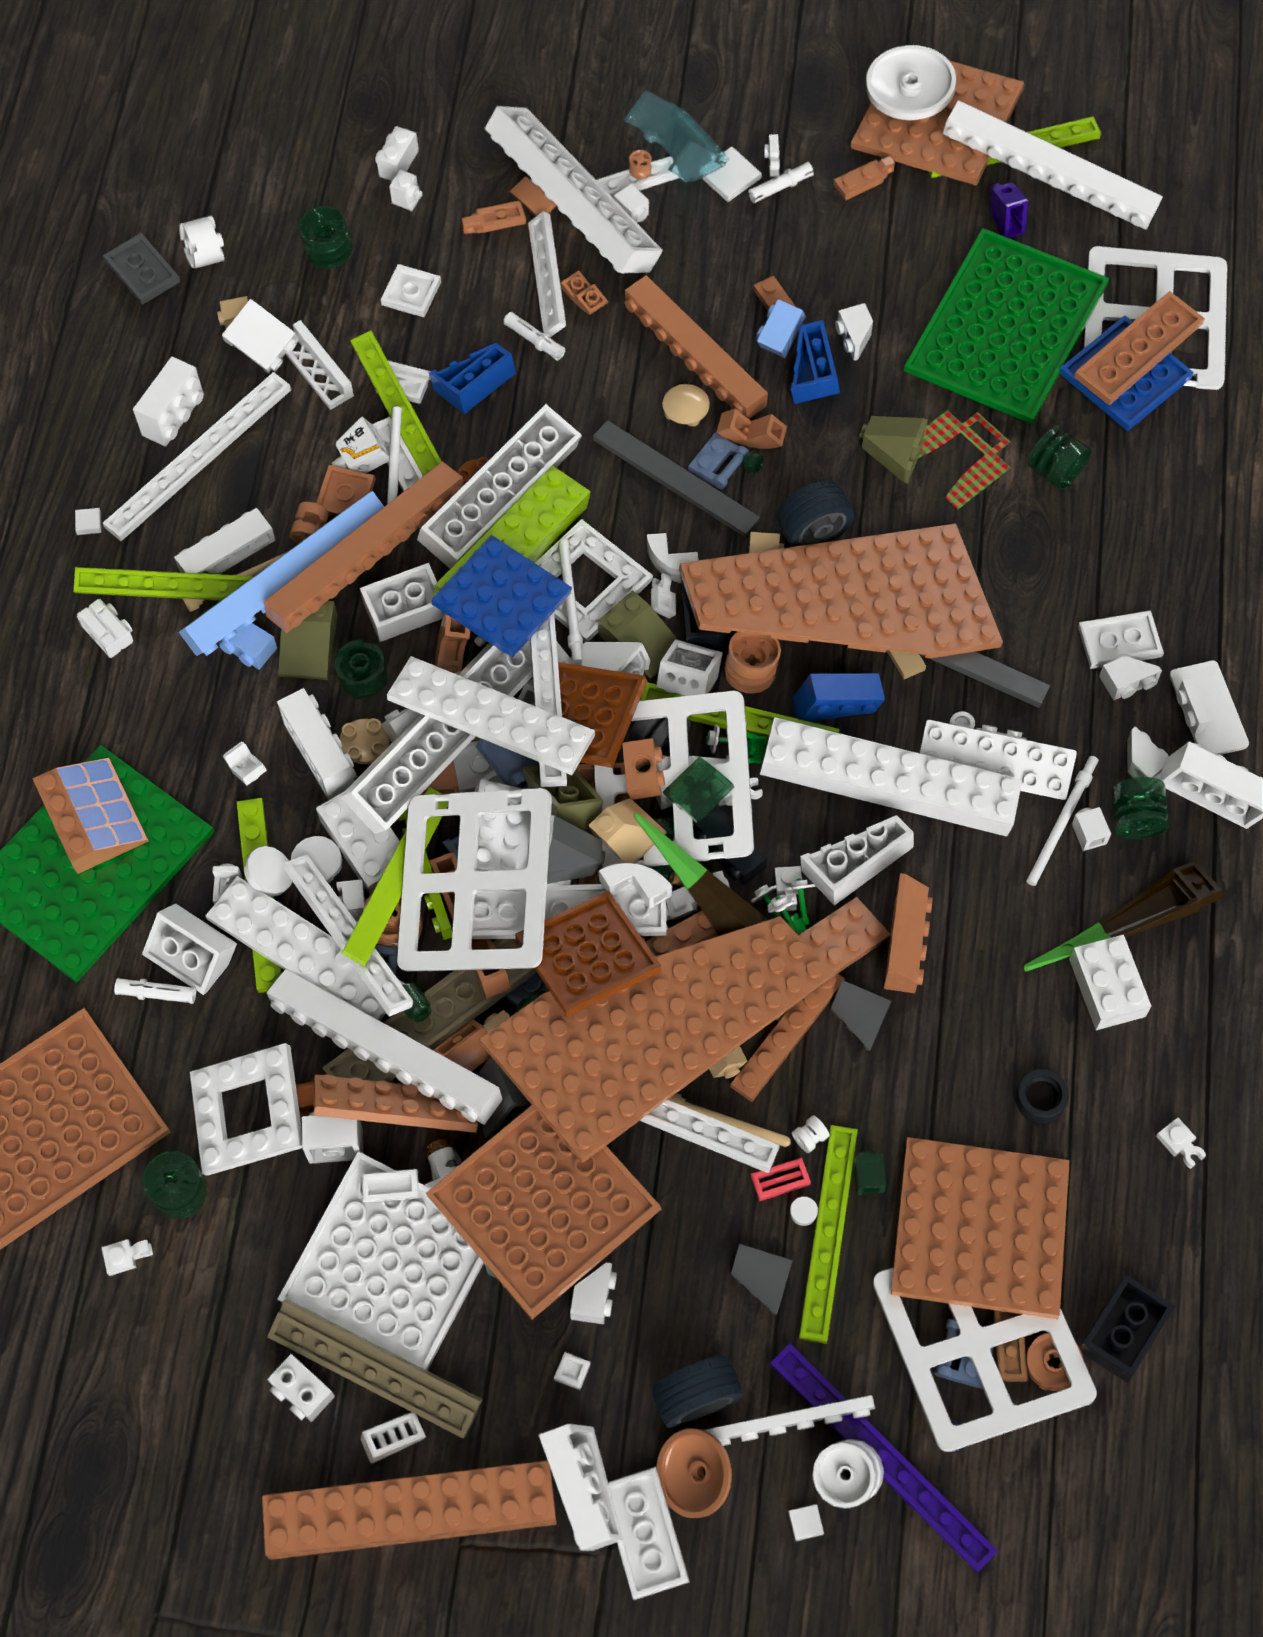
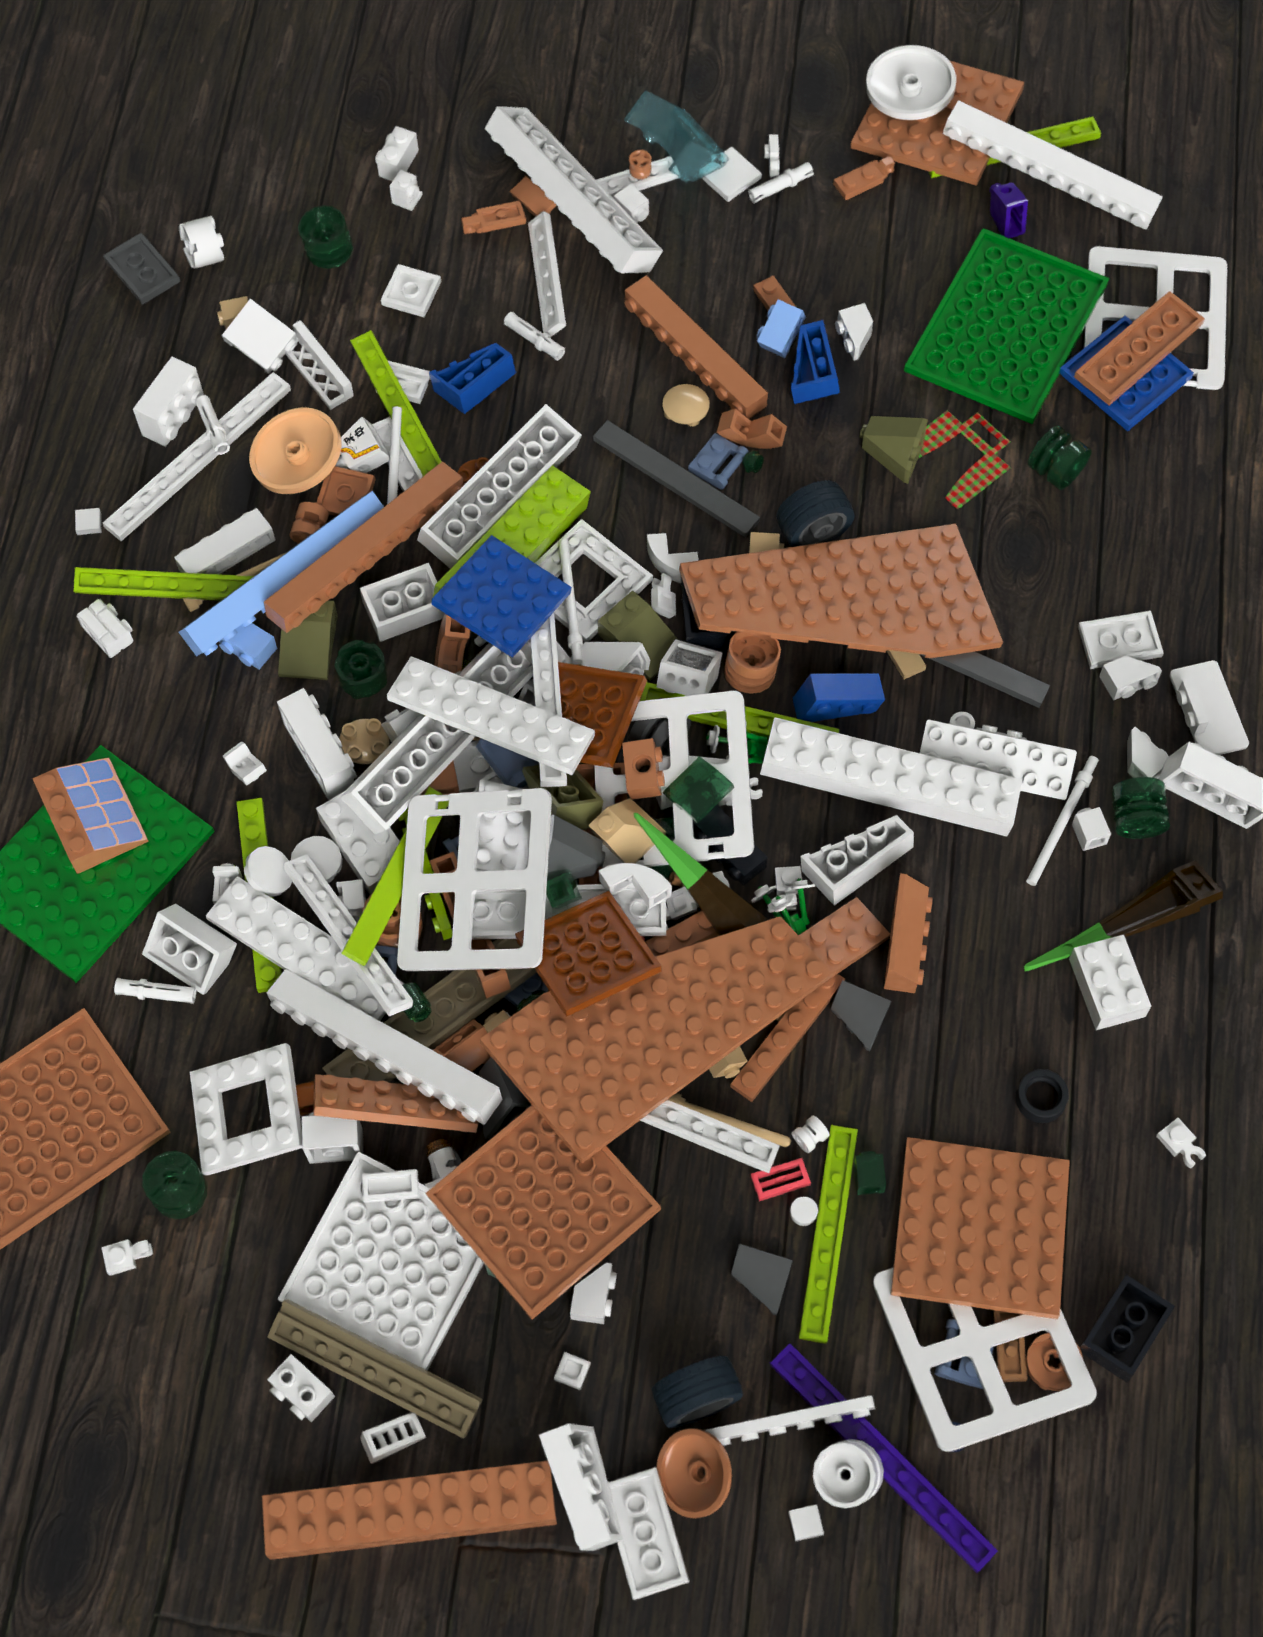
(215, 431): none -> white pin
(295, 450): none -> light nougat dish
(562, 891): none -> clear green brick
(583, 294): nougat slope -> none

